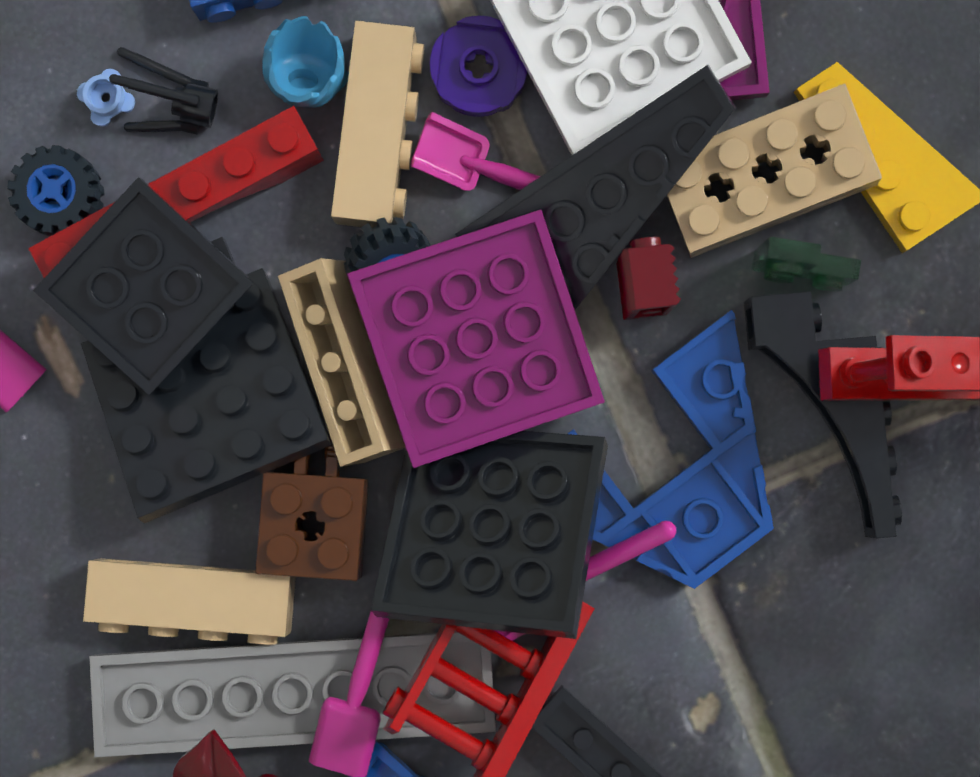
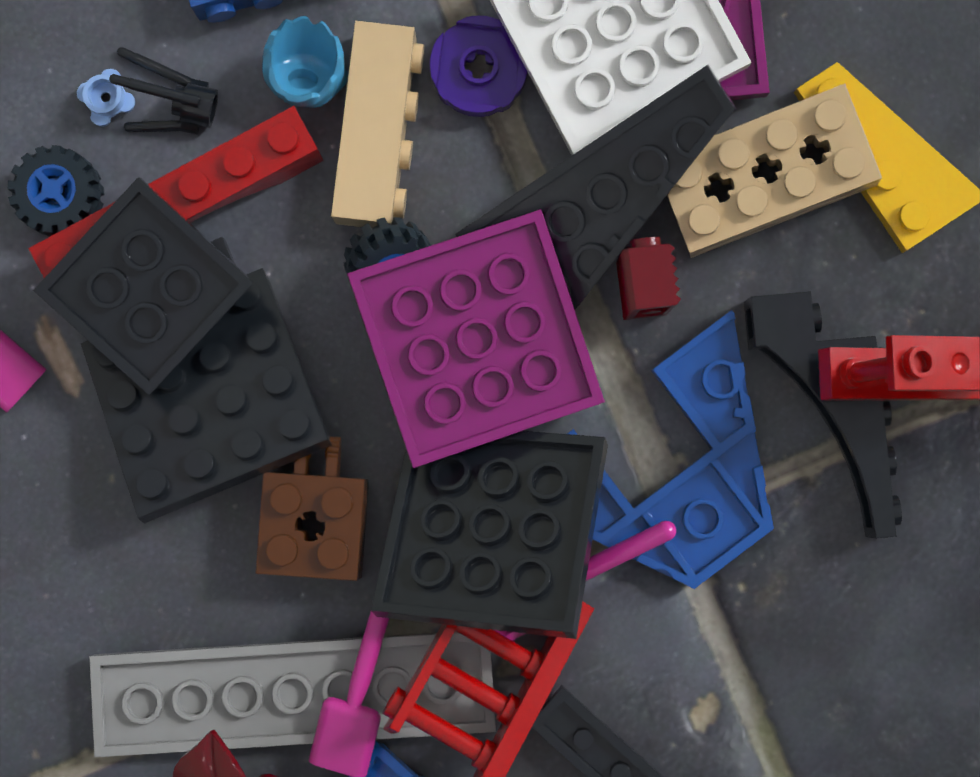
(188, 598): tan brick -> none
(341, 362): tan brick -> none
(459, 156): dark pink piece -> none
(787, 259): clear green plate -> none

